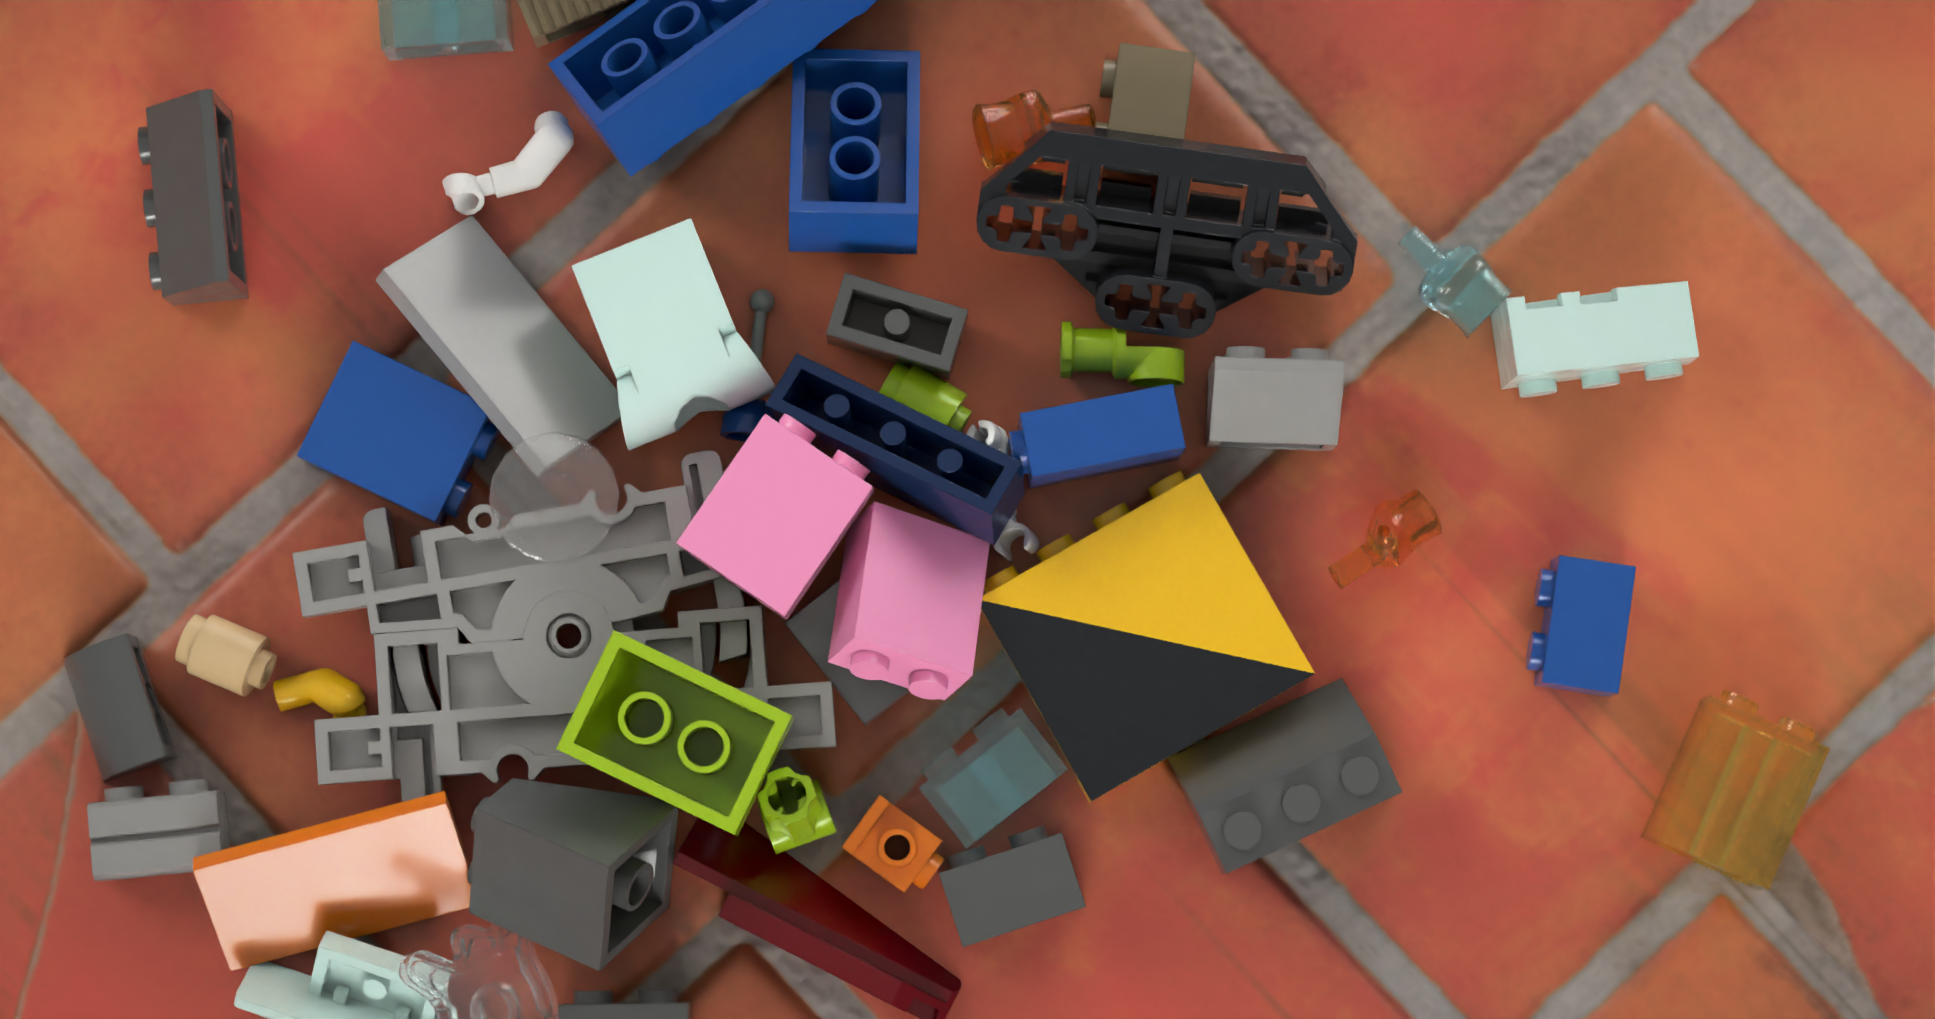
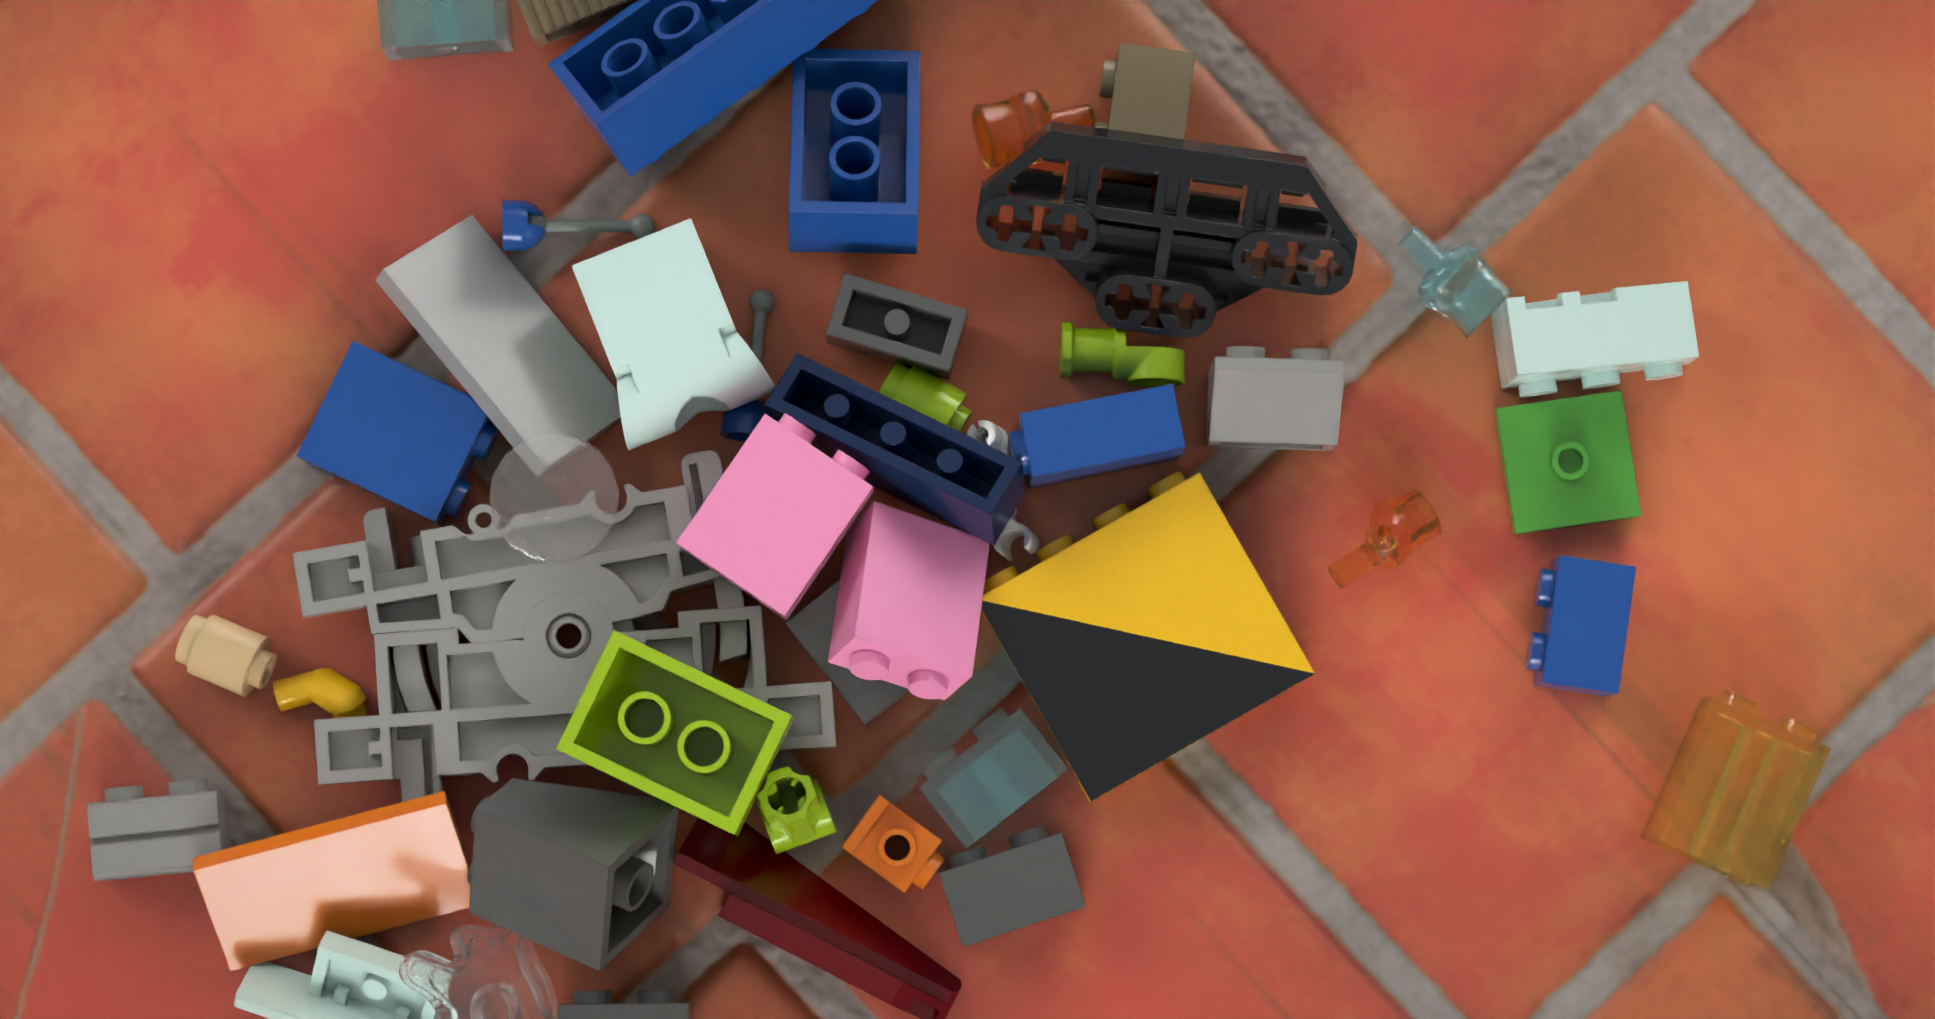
(119, 707): dark grey brick -> none
(194, 200): dark grey slope -> none
(526, 225): none -> hinge
(528, 171): white arm -> none
(1284, 775): dark grey slope -> none
(1567, 462): none -> bright green plate

